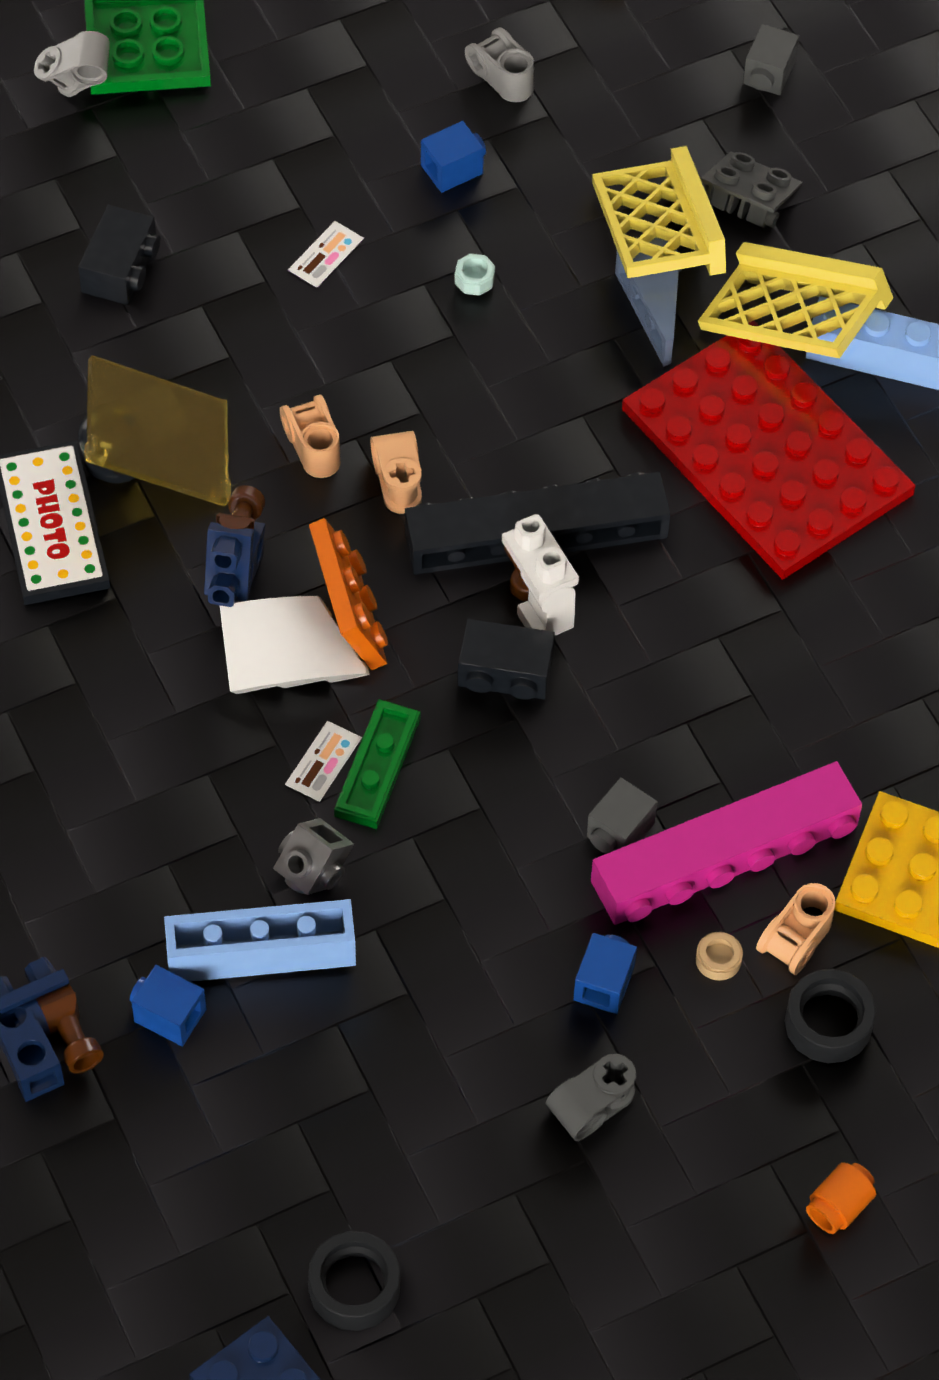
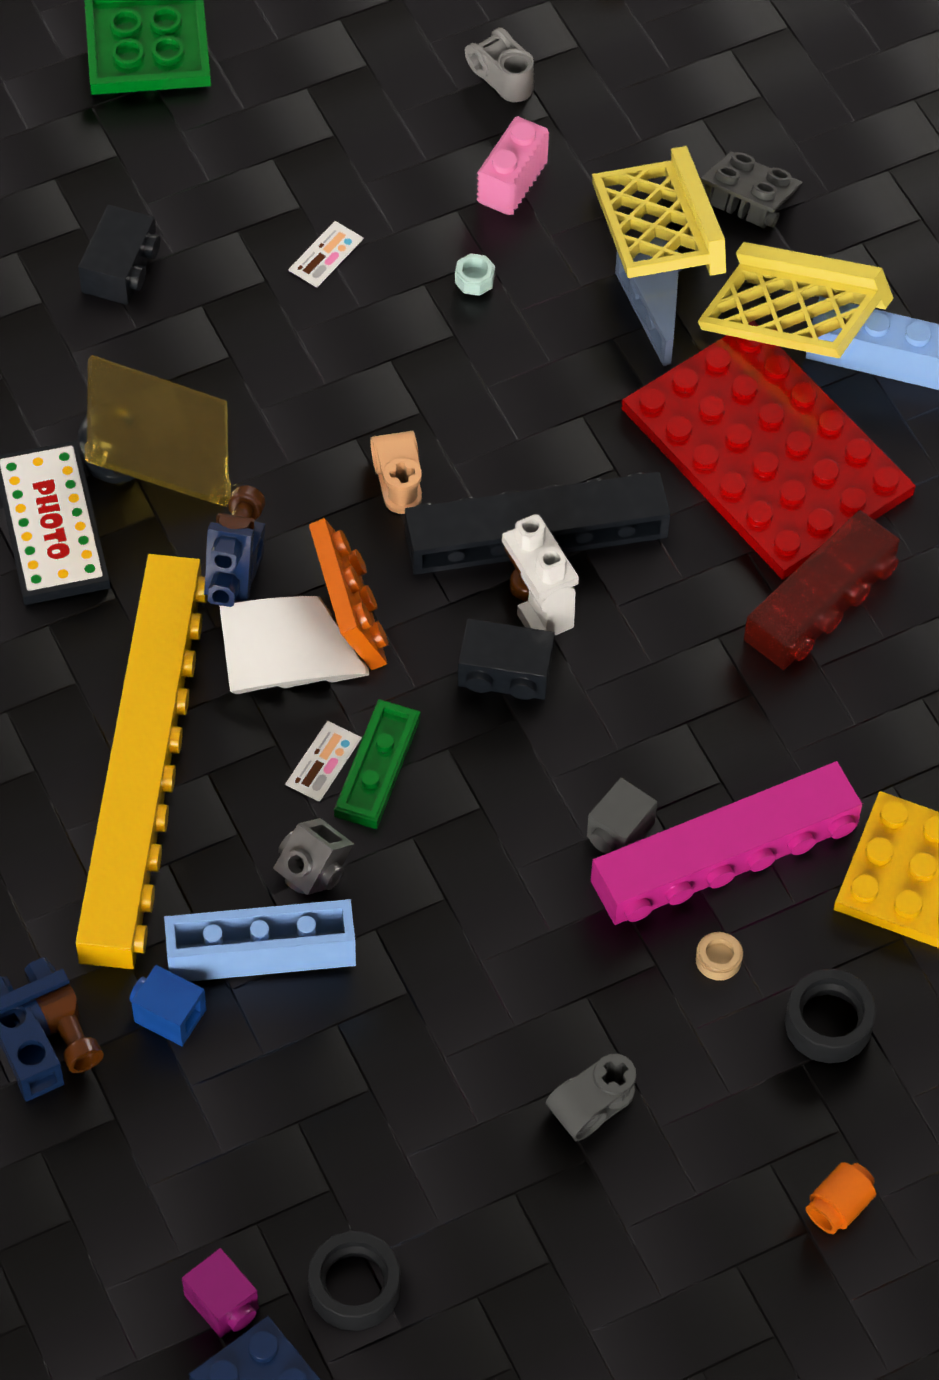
(75, 63): light grey piece -> none
(140, 765): none -> yellow brick
(221, 1293): none -> magenta brick
(313, 436): light nougat piece -> none
(452, 156): blue brick -> none
(513, 166): none -> bright pink brick
(605, 972): blue brick -> none
(771, 59): dark grey brick -> none
(795, 934): light nougat piece -> none
(822, 590): none -> clear red brick

